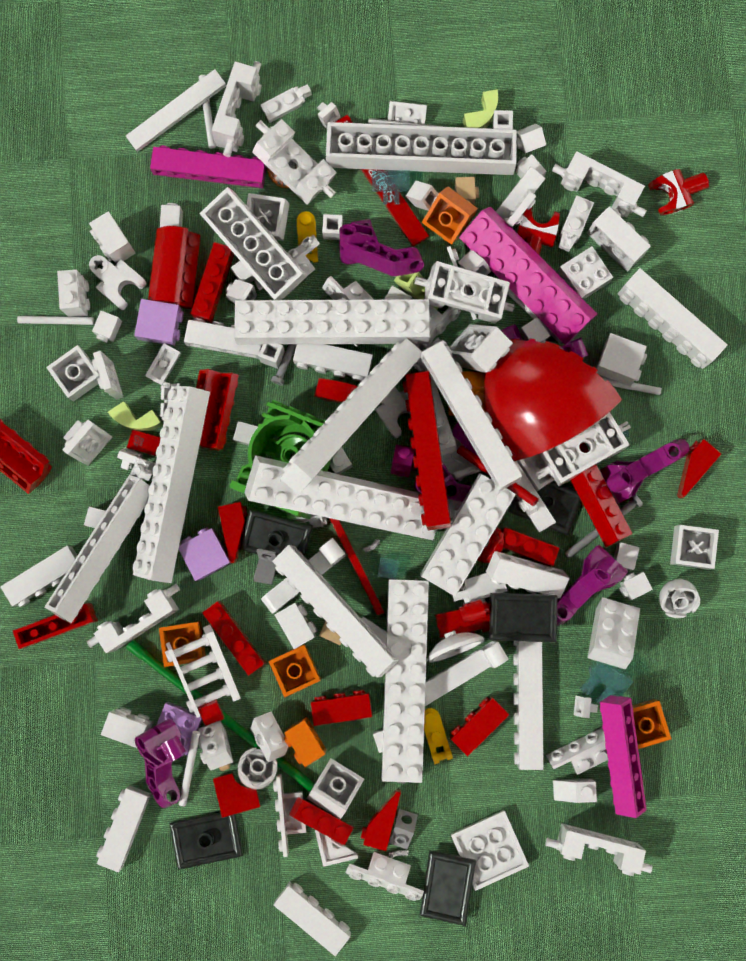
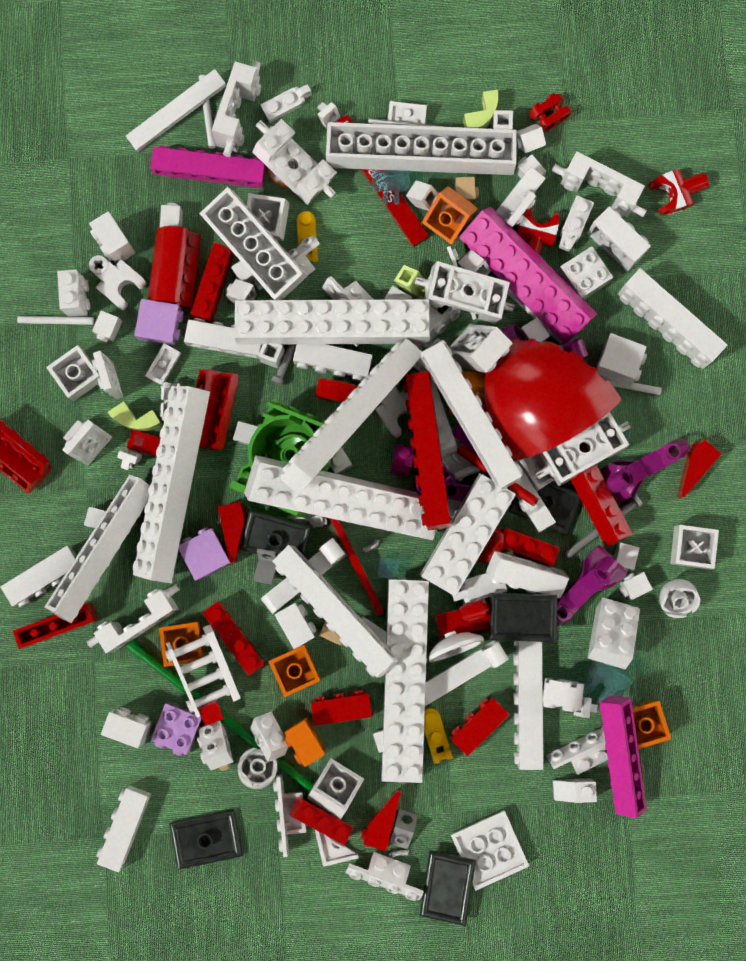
(142, 469): white brick -> none
(160, 748): magenta connector -> none
(189, 768): white bar -> none
(234, 797): red tile -> none
(312, 918): white brick -> none
(331, 226): white brick -> none
(361, 246): magenta connector -> none
(552, 103): none -> red brick
(563, 693): none -> white brick
(628, 854): white brick -> none

